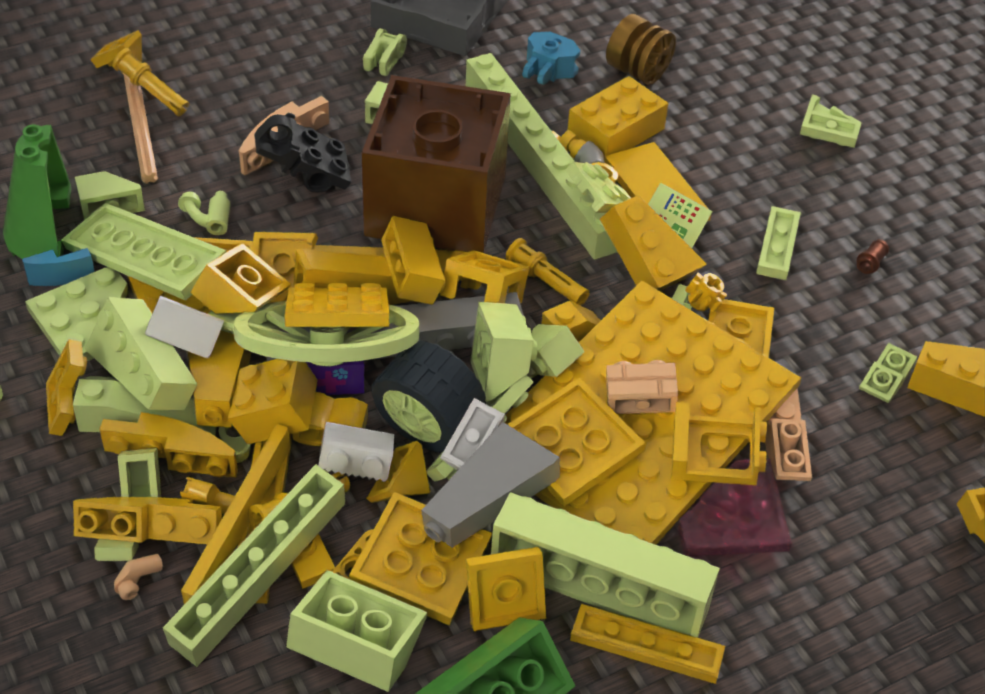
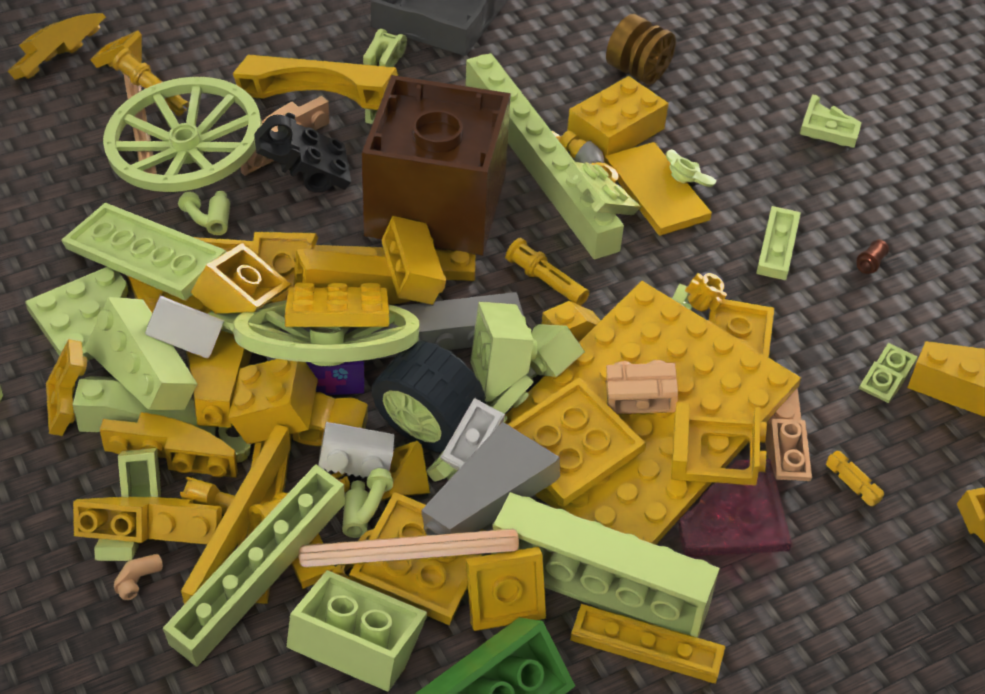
(35, 188): bright green cone -> none
(49, 270): dark azure slope -> none
(54, 39): none -> yellow slope
(108, 188): yellowish green slope -> none
(184, 140): none -> yellowish green wheel
(277, 75): none -> yellow arch
(361, 505): none -> yellowish green plant
(409, 548): none -> light nougat axle
(487, 269): yellow panel -> none
(549, 58): dark azure hinge -> none
(649, 245): yellow wedge -> none
(680, 213): yellowish green tile -> none
(687, 171): none -> yellowish green plate
(855, 478): none -> yellow axle

